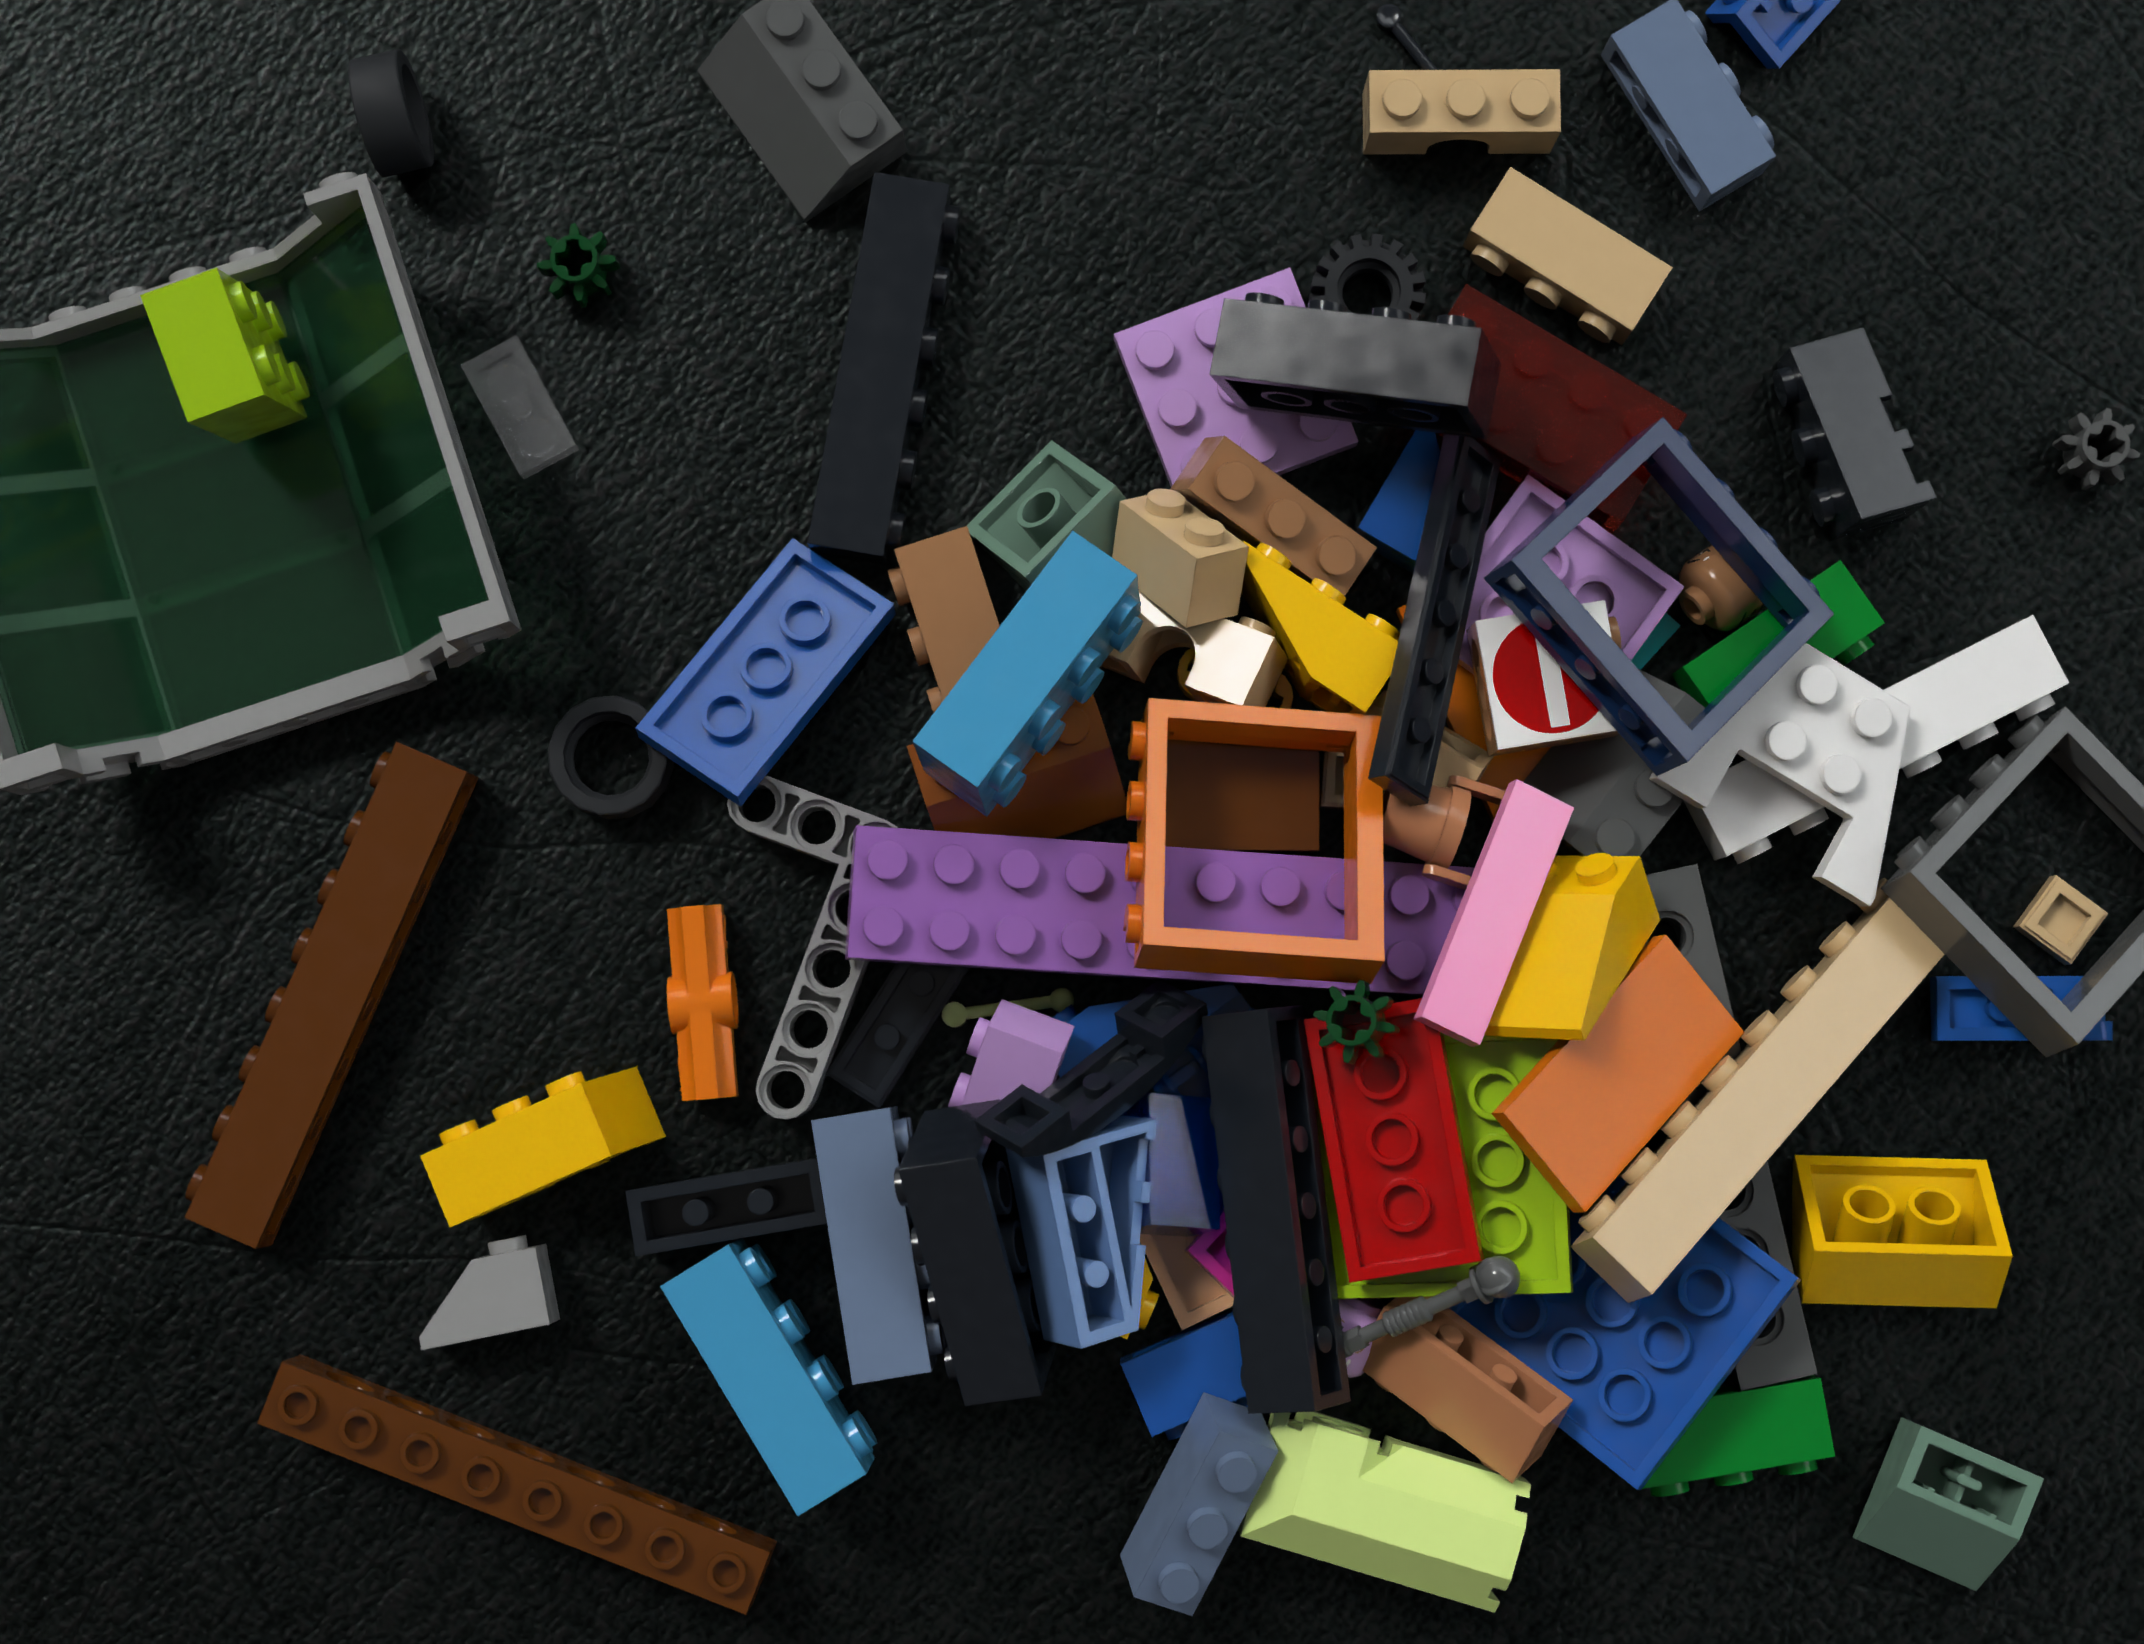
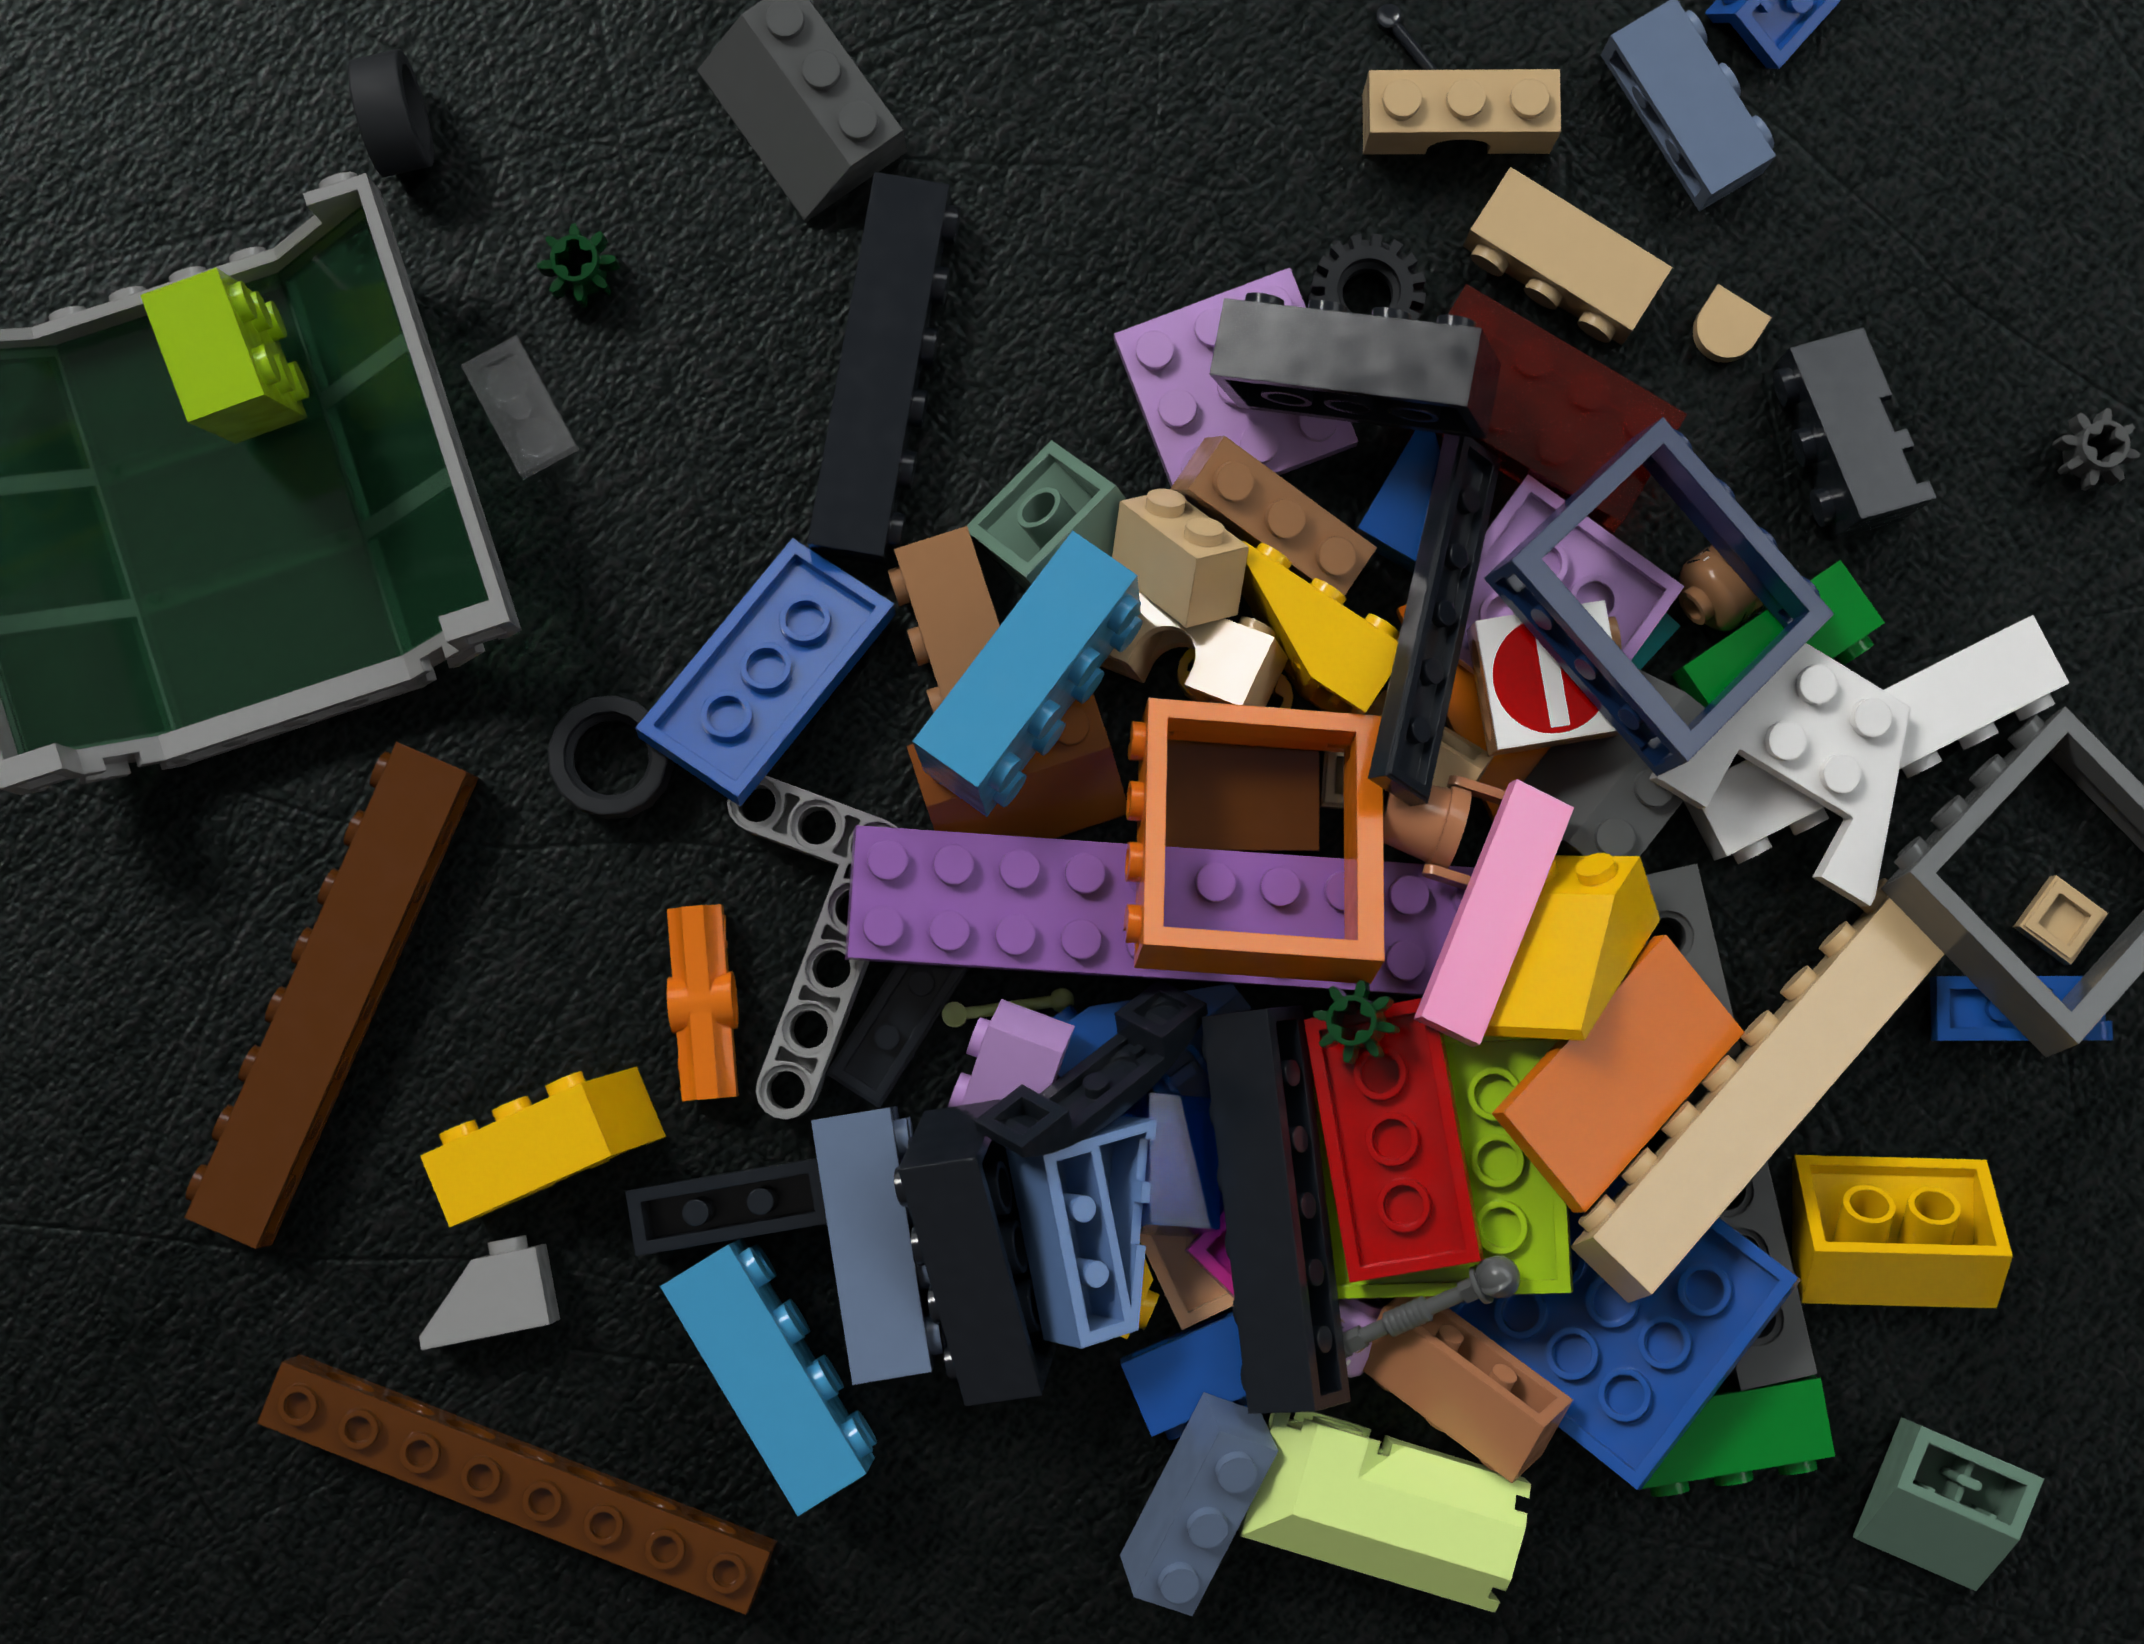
(1727, 326): none -> tan tile

